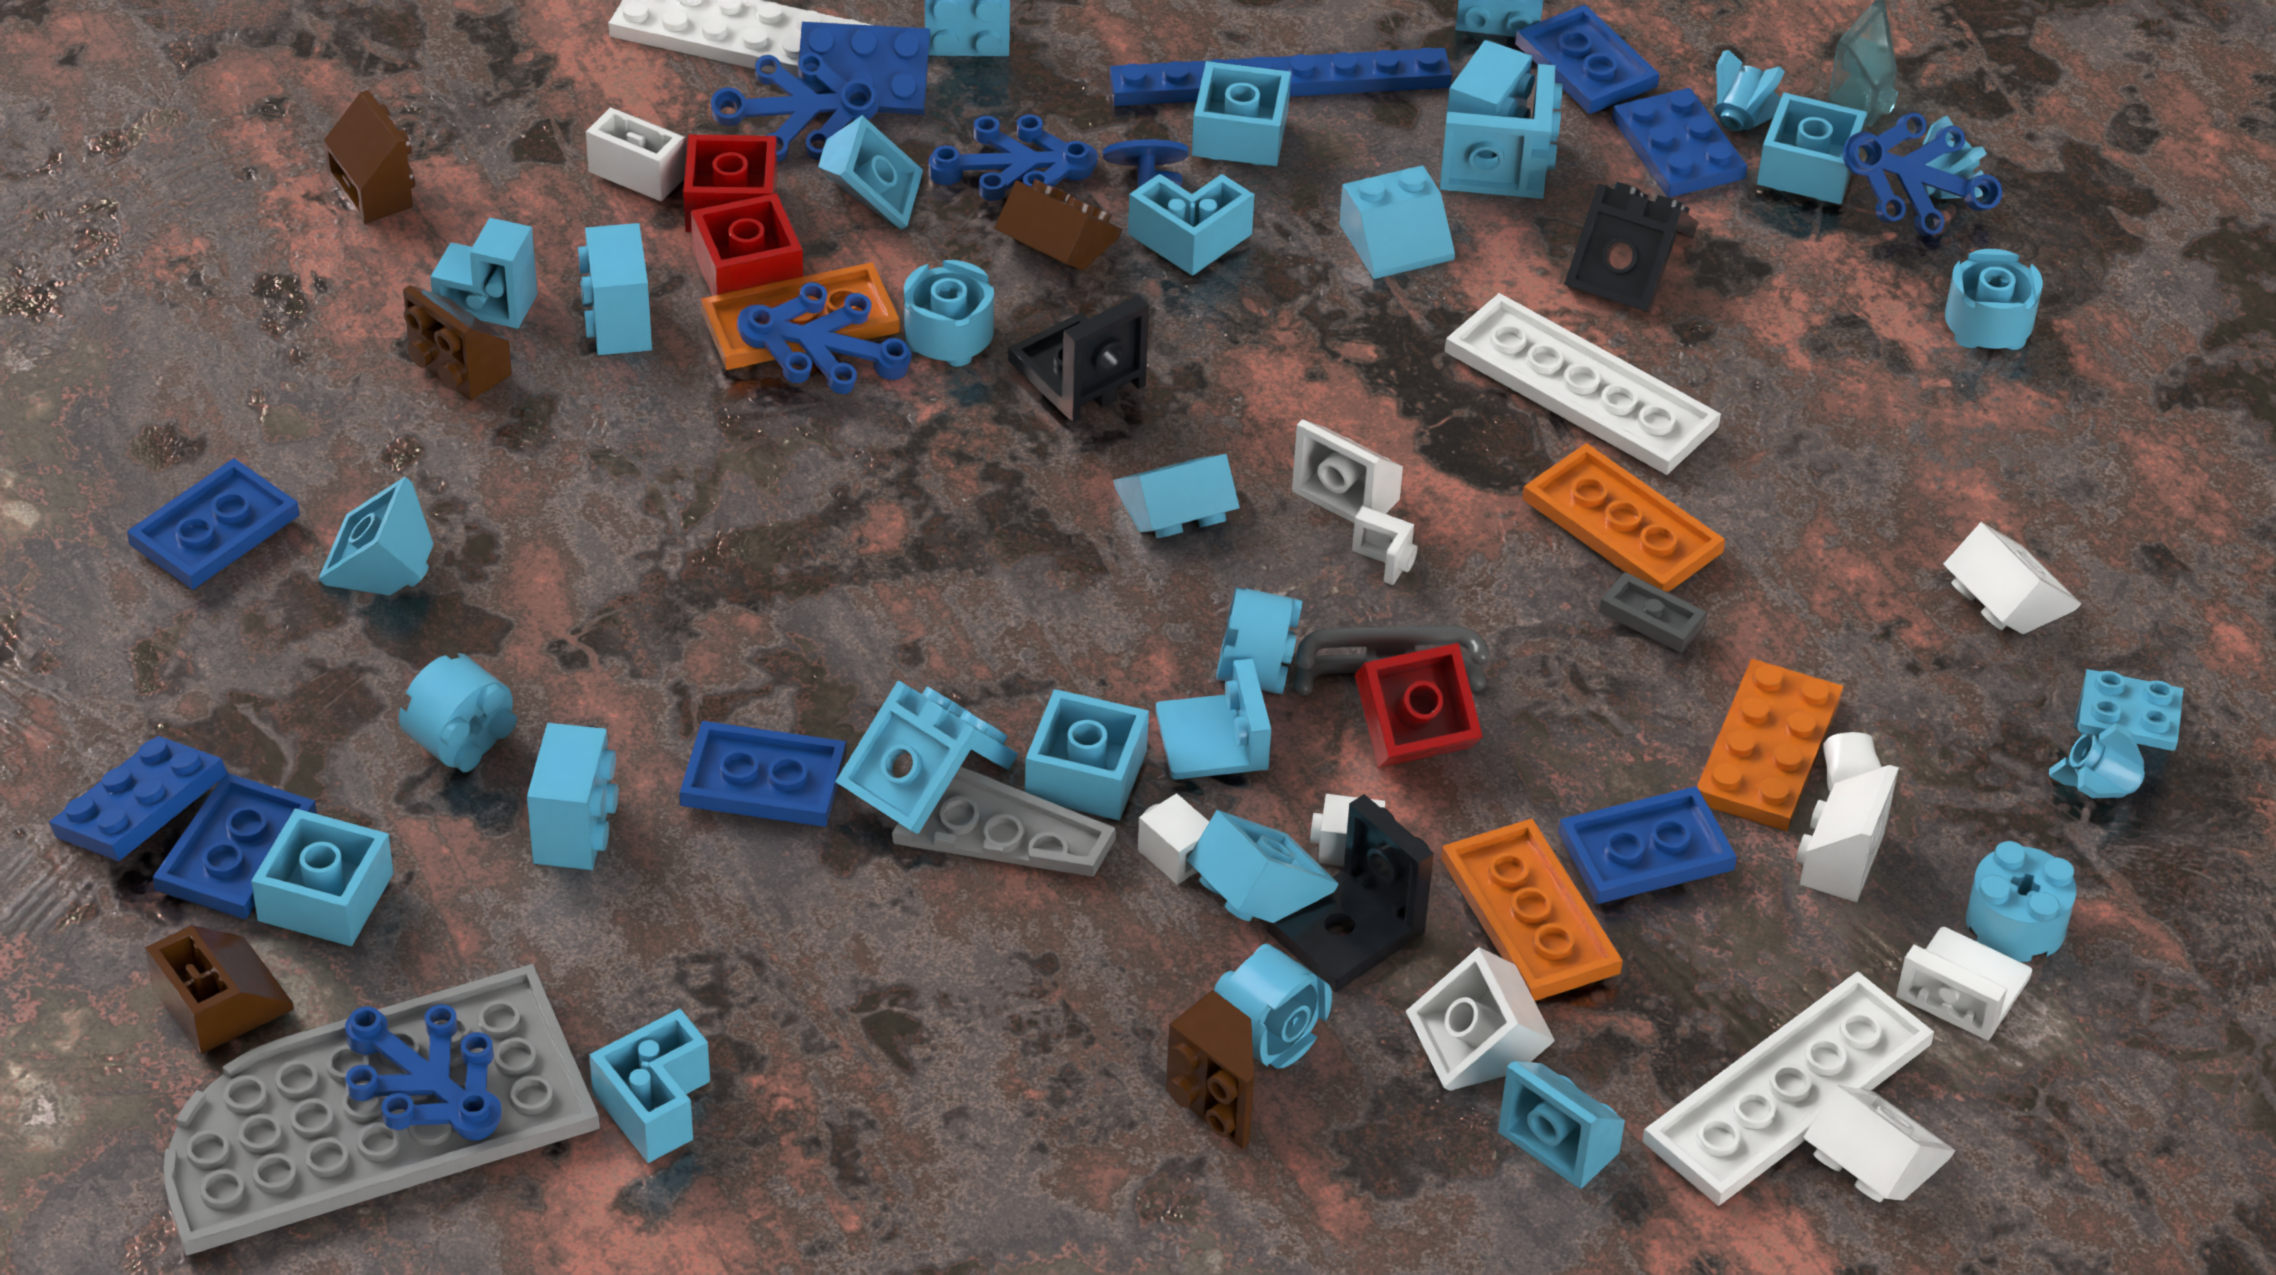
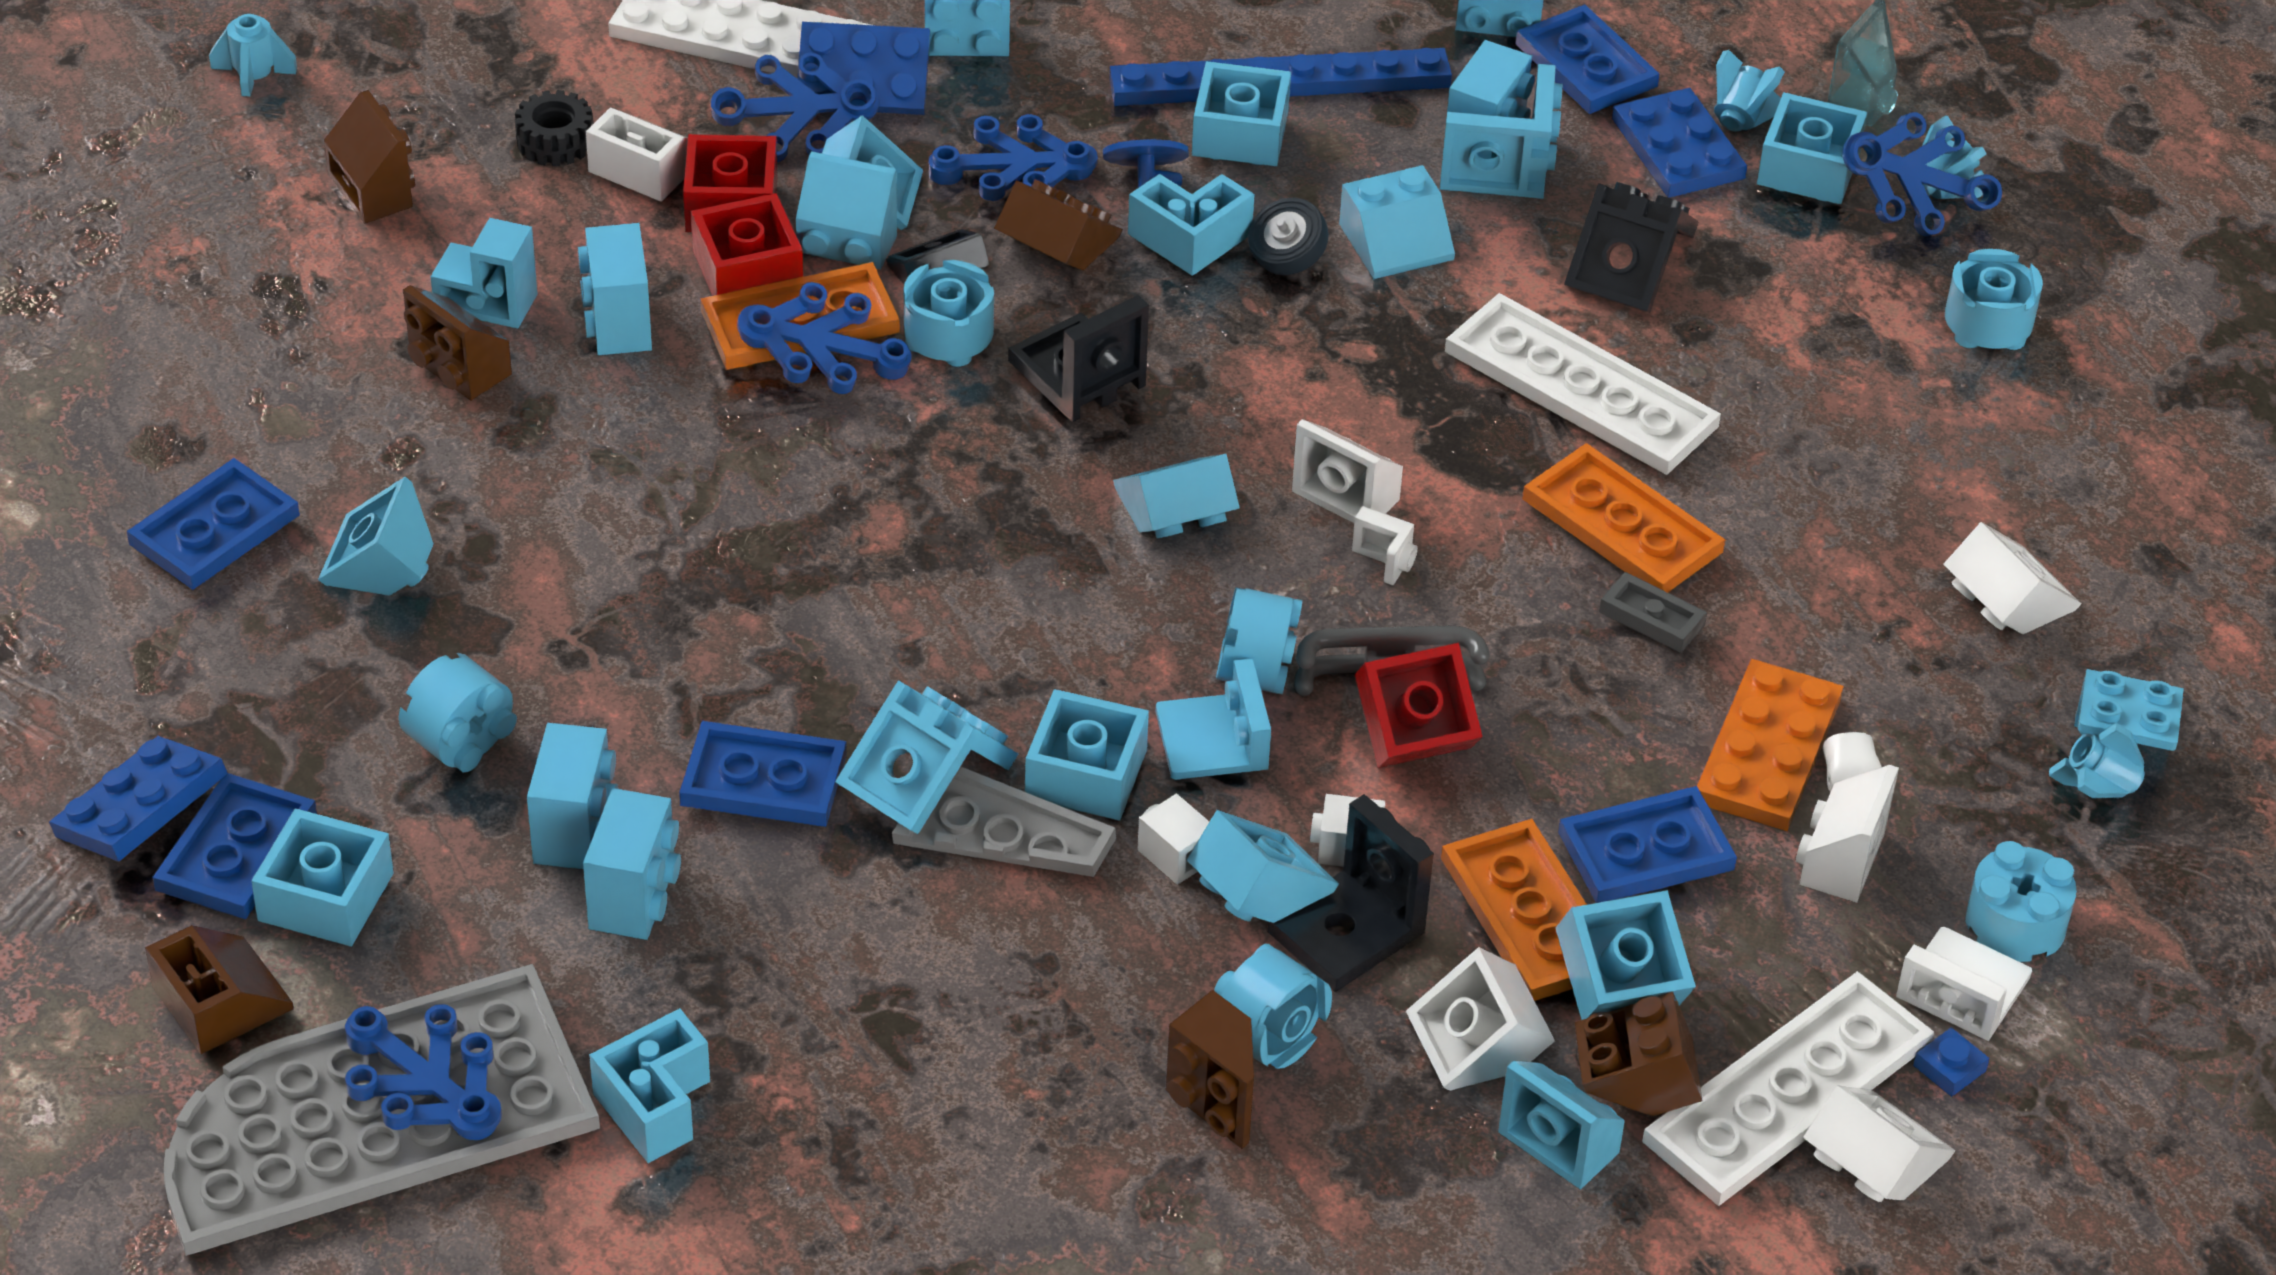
(251, 50): none -> medium azure brick
(558, 111): none -> black tyre
(631, 864): none -> medium azure brick
(847, 210): none -> medium azure slope
(957, 245): none -> black slope
(1288, 236): none -> black wheel
(1624, 952): none -> medium azure brick
(1640, 1056): none -> reddish brown slope
(1951, 1062): none -> blue plate

